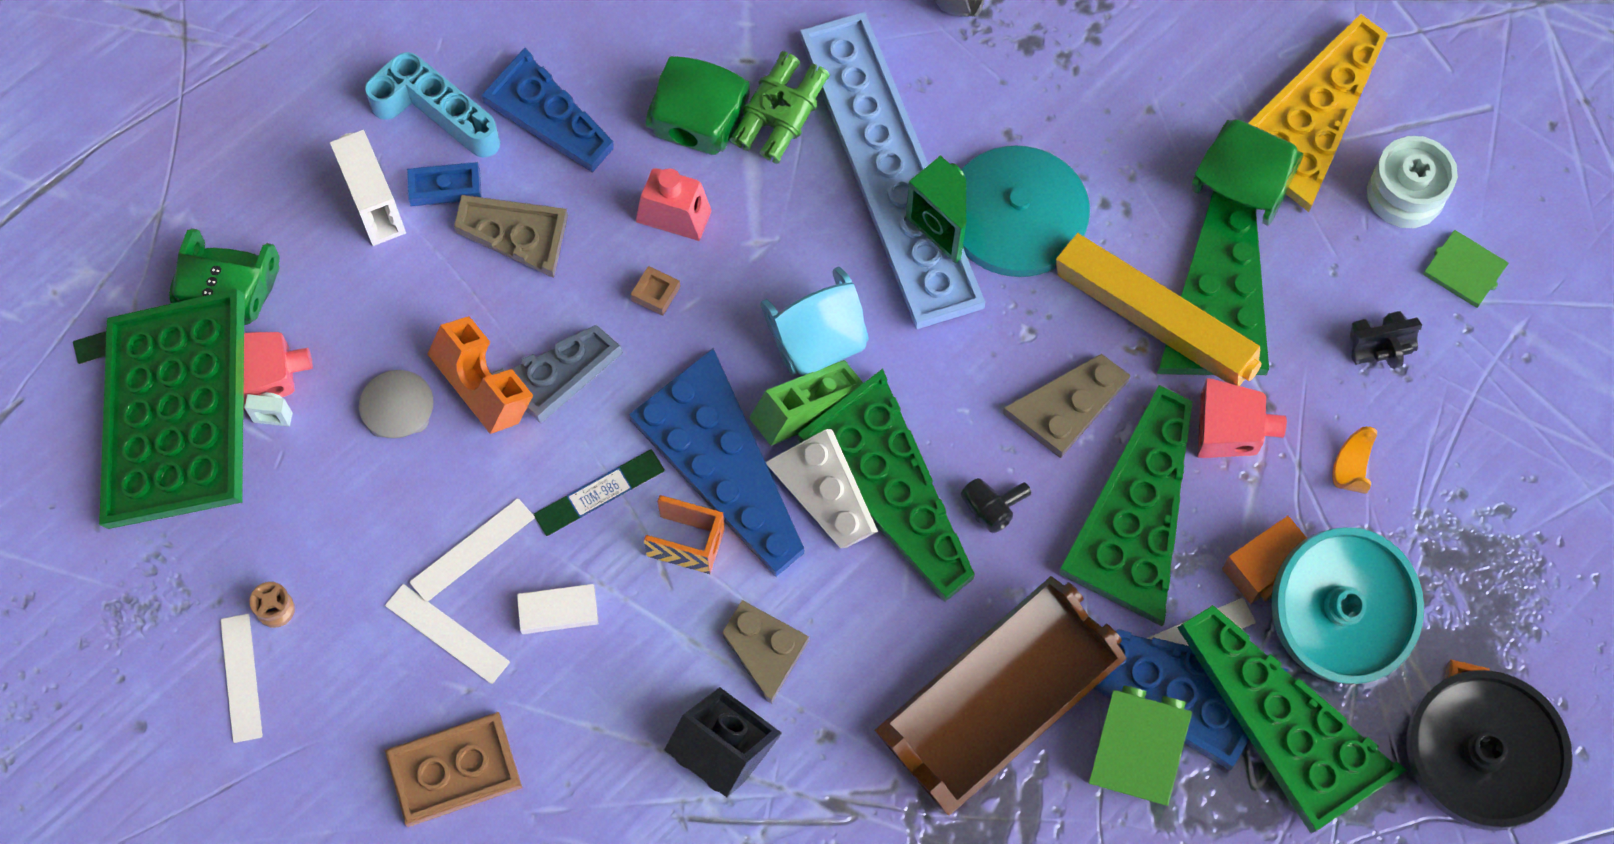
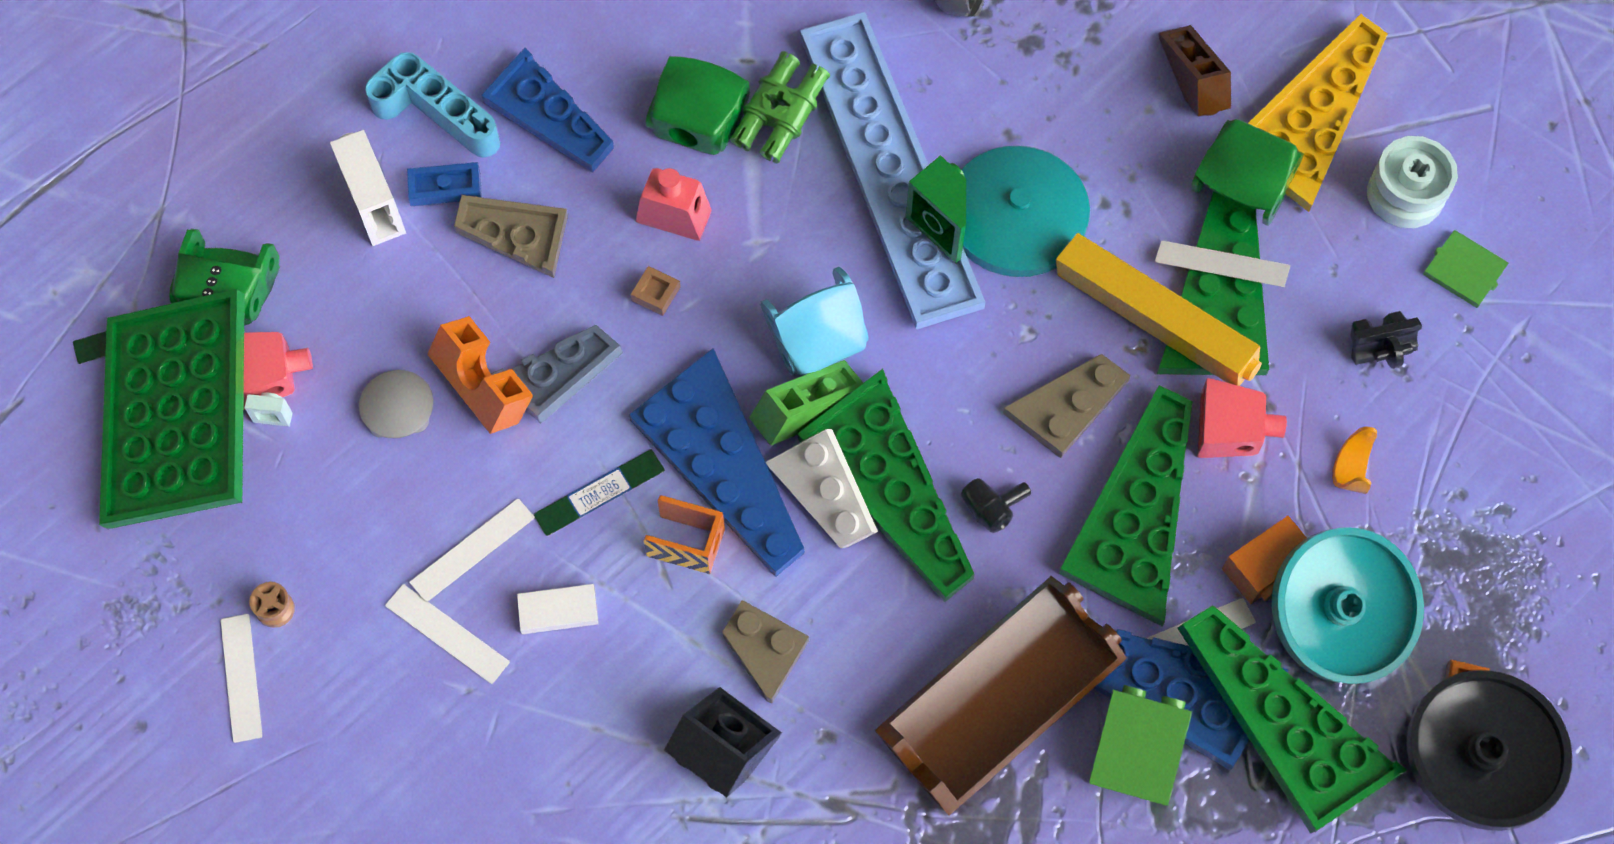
(453, 769): medium nougat tile -> none
(1198, 71): none -> reddish brown slope
(1223, 263): none -> white sticker

